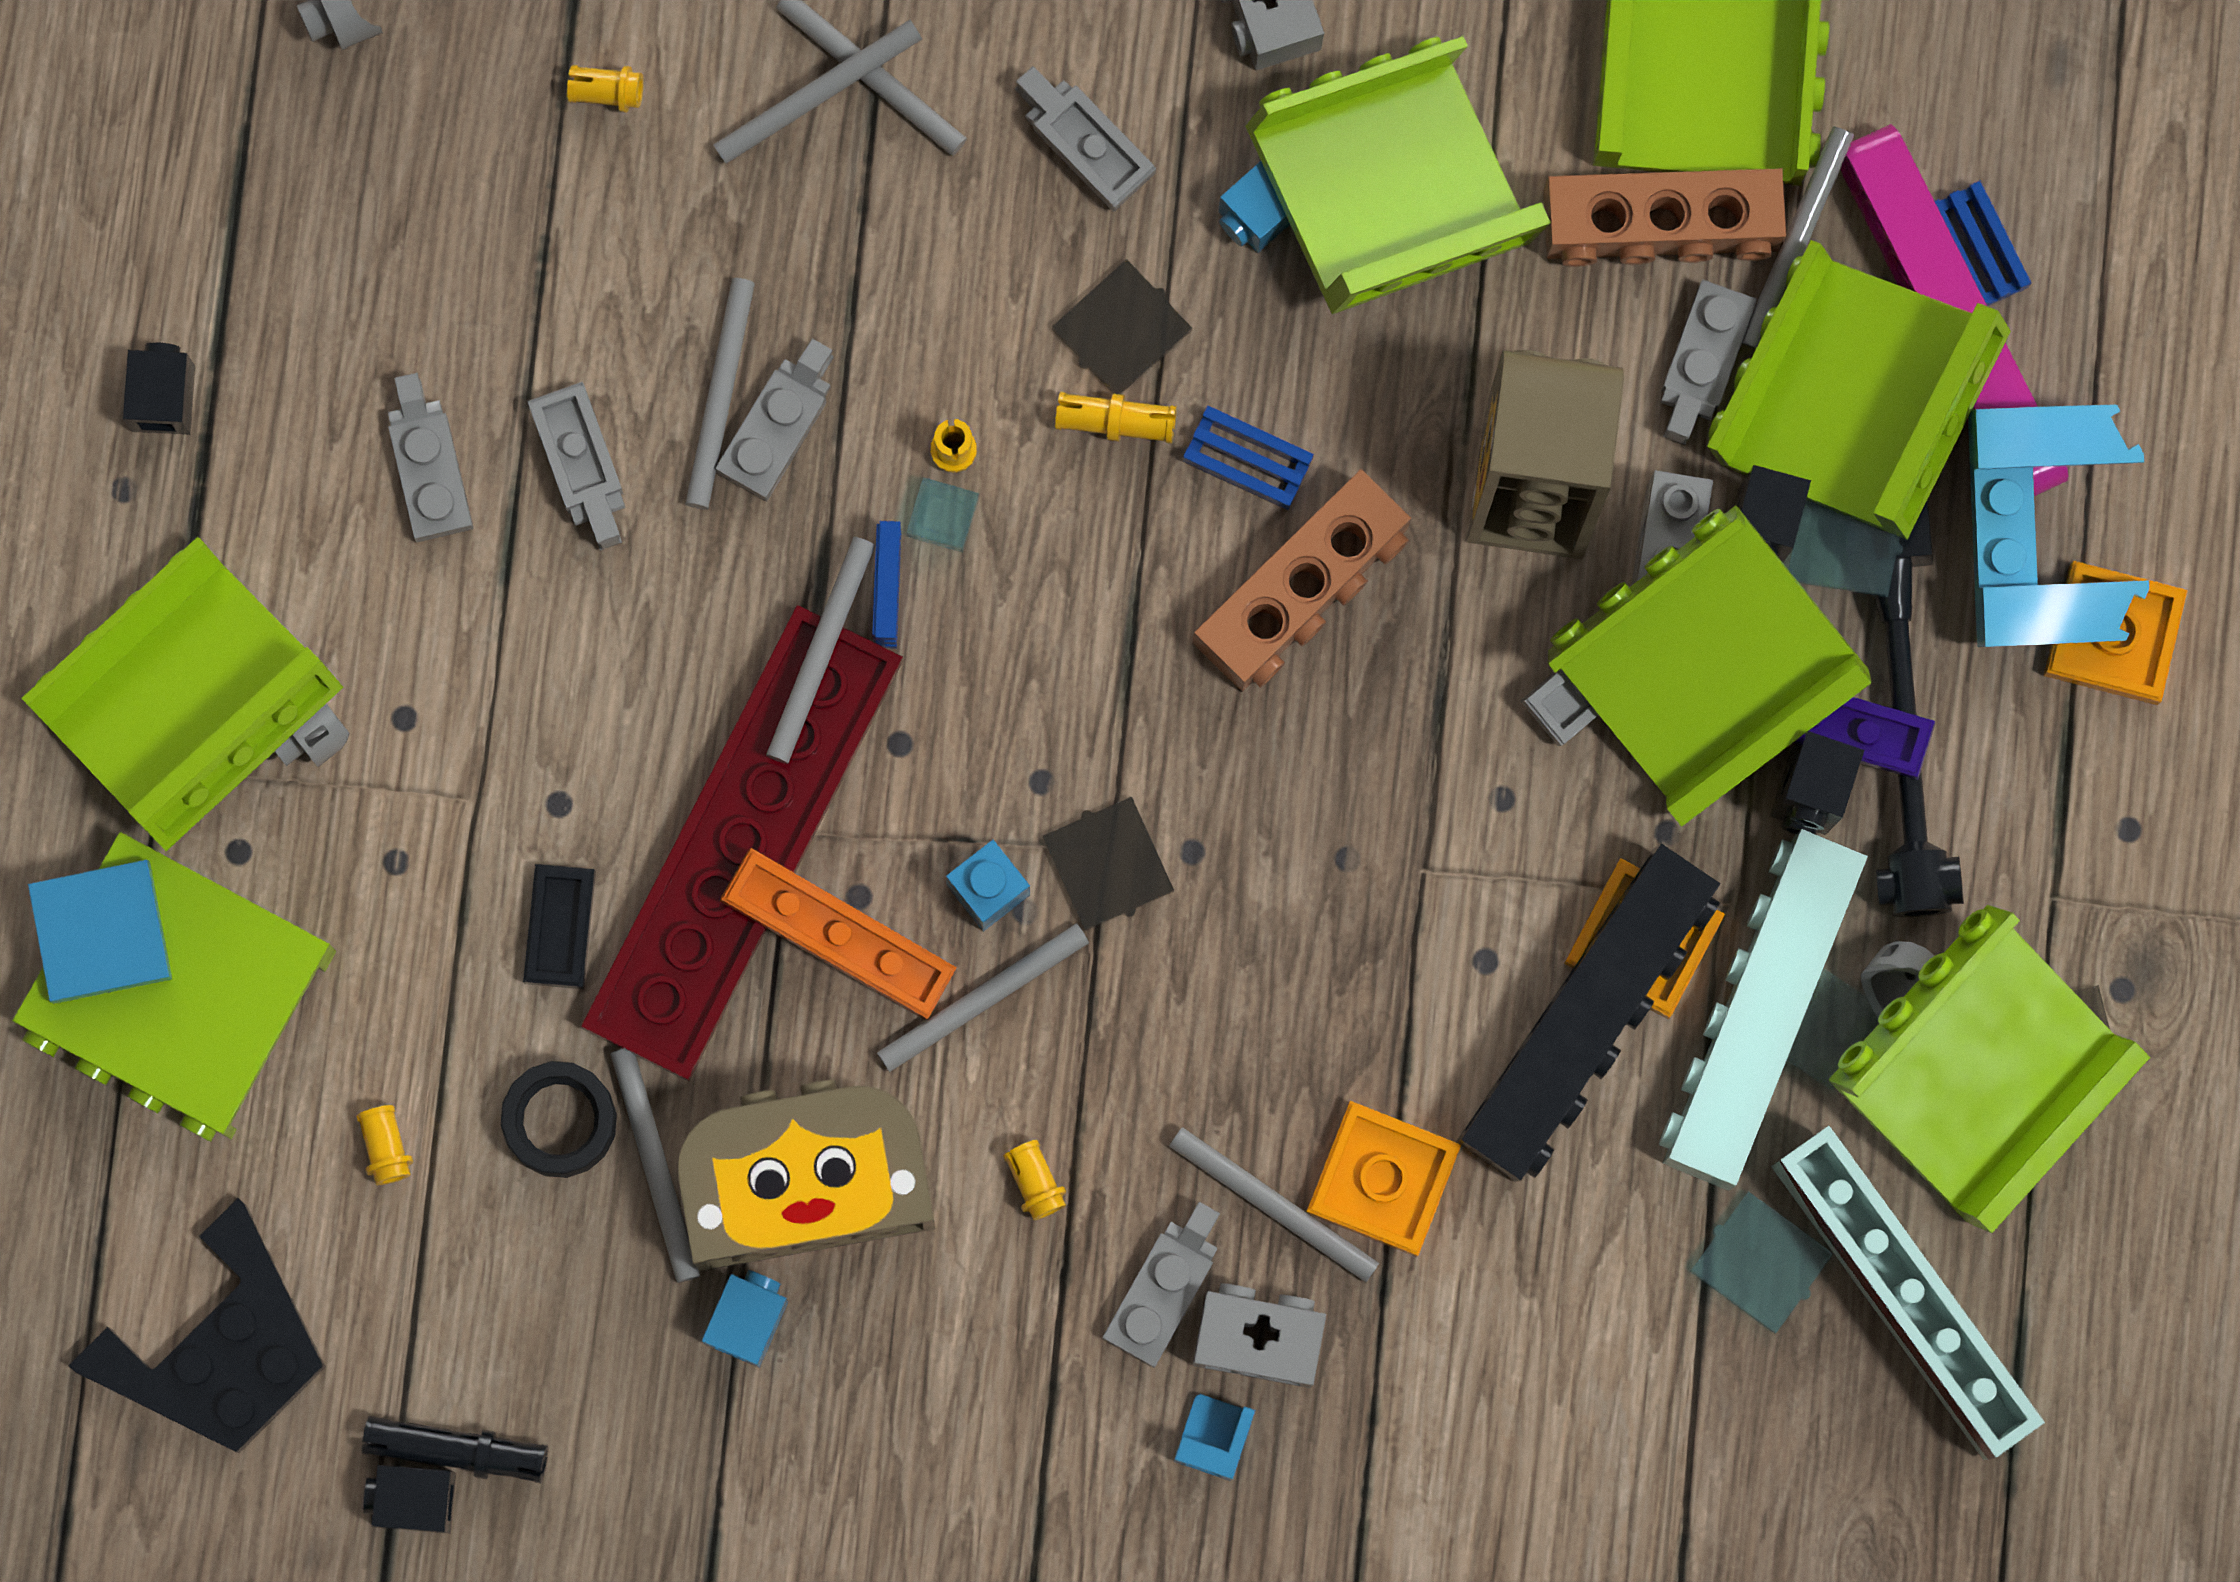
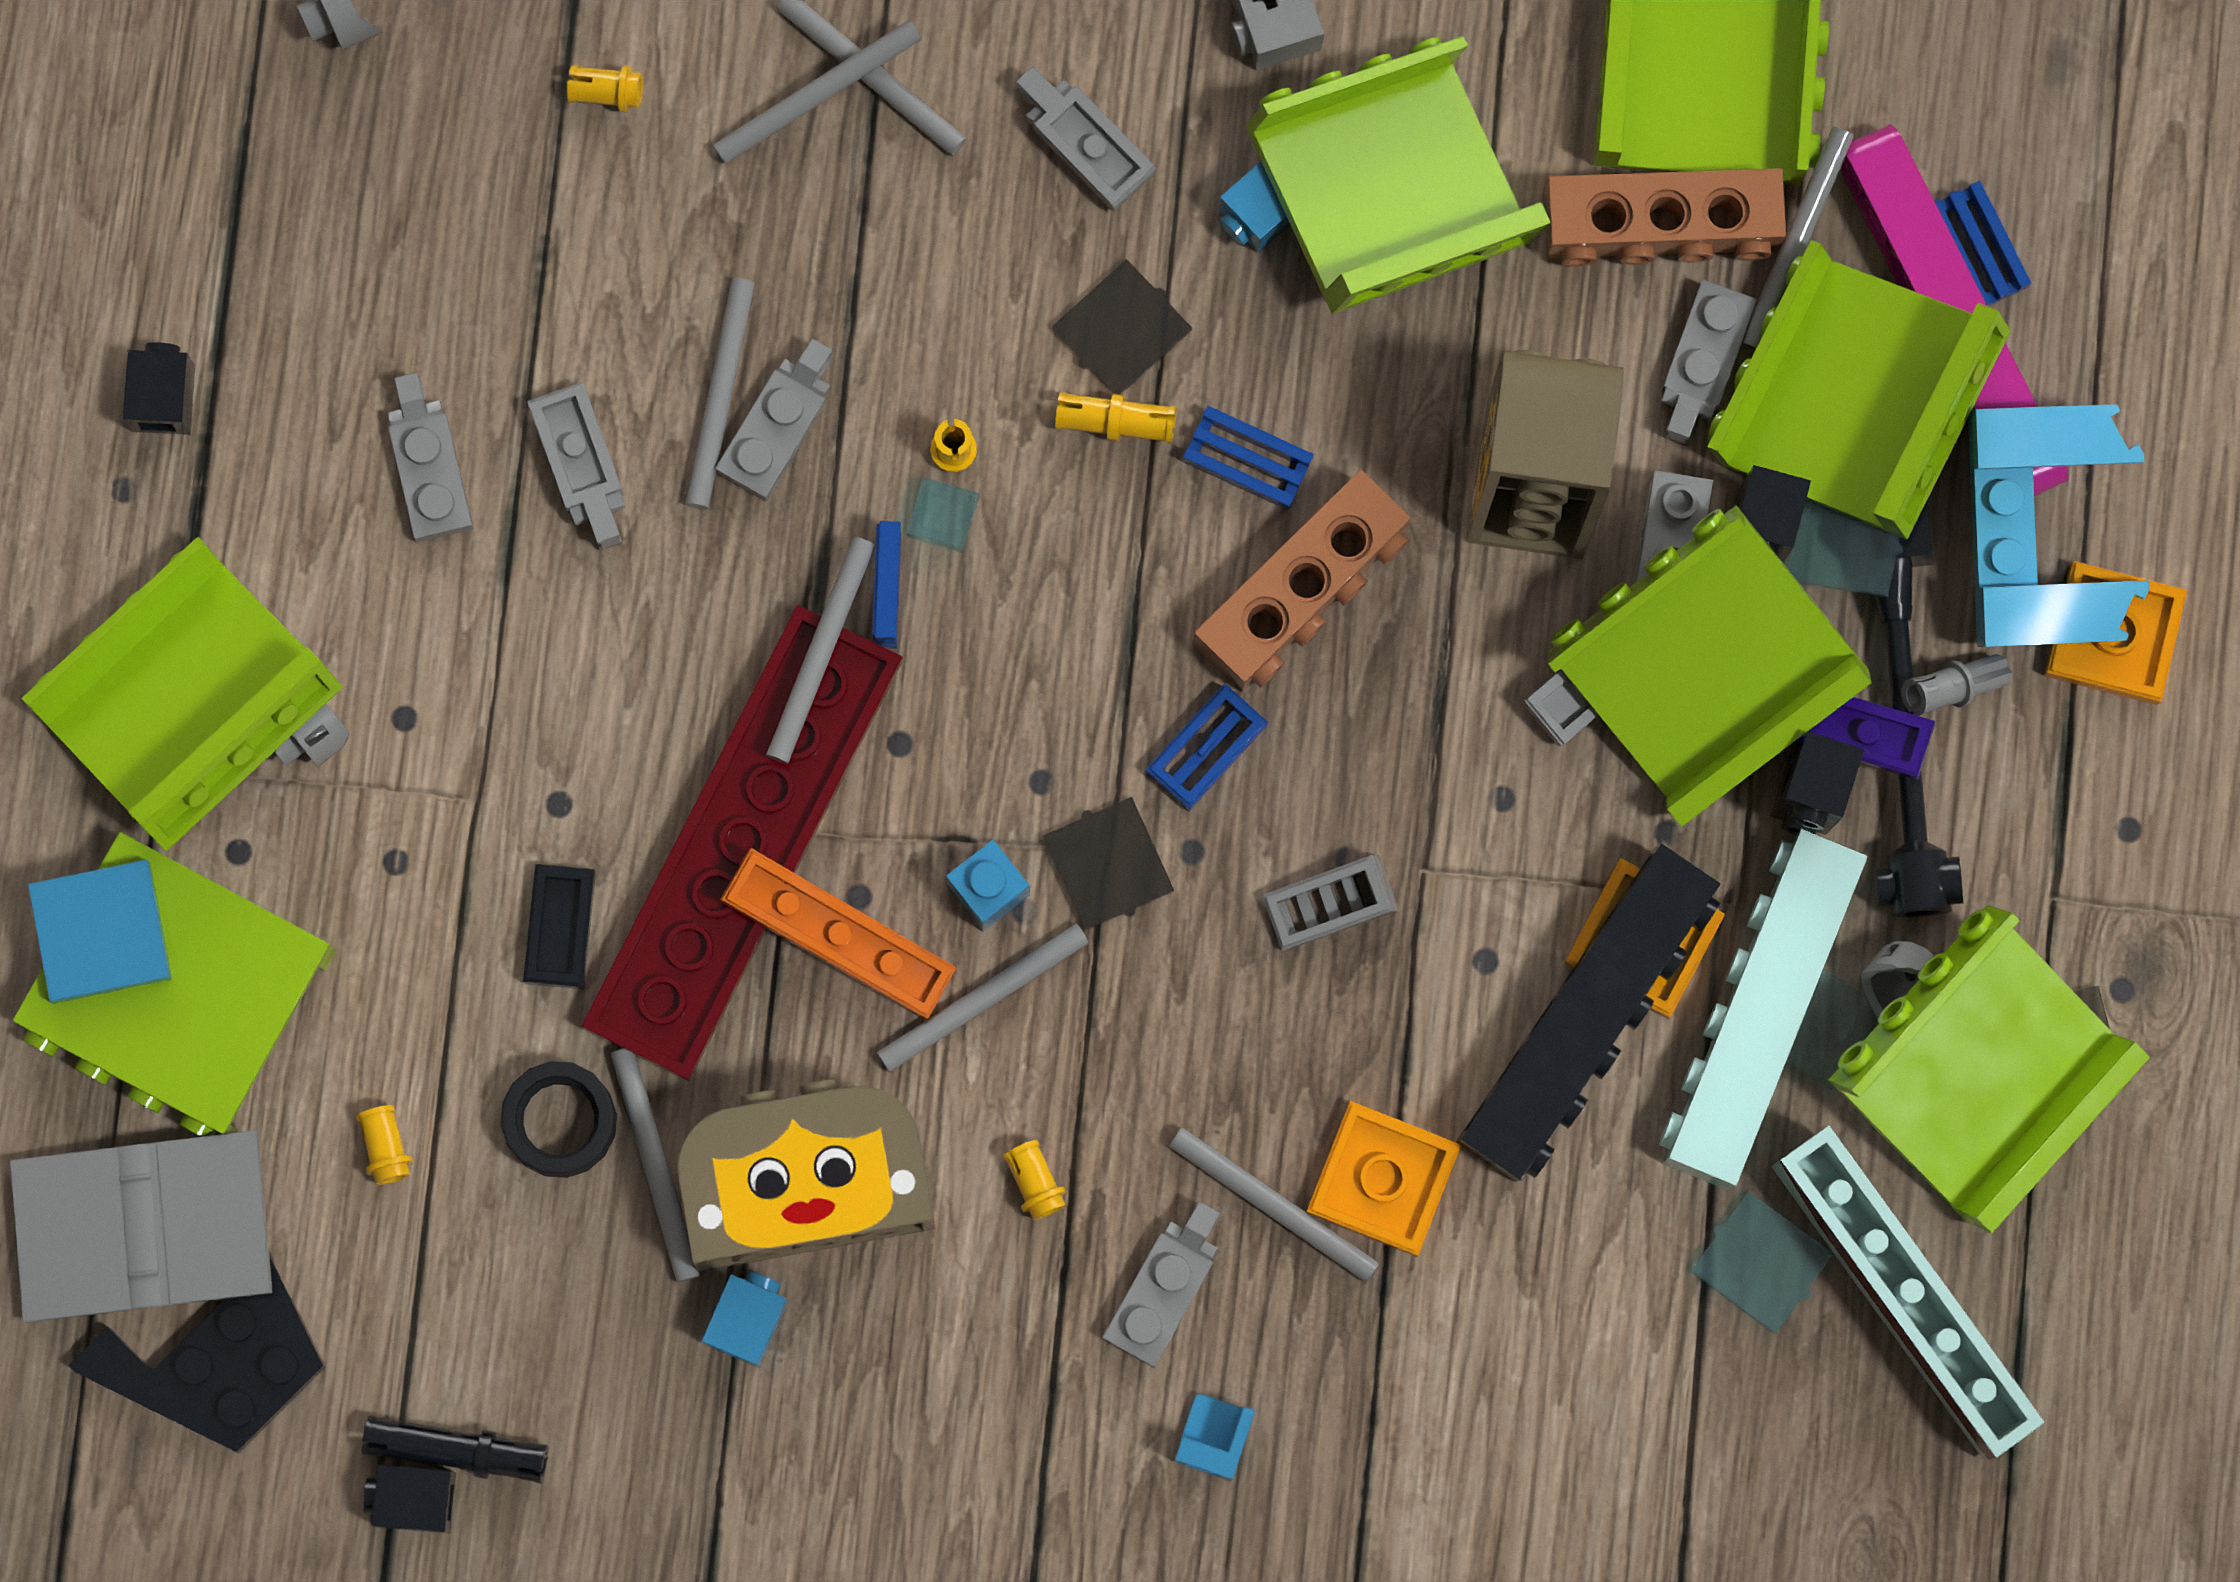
(141, 1226): none -> light grey piece
(1174, 783): none -> blue tile
(1287, 1360): light grey brick -> none
(1379, 885): none -> light grey slope
(1955, 684): none -> light grey axle

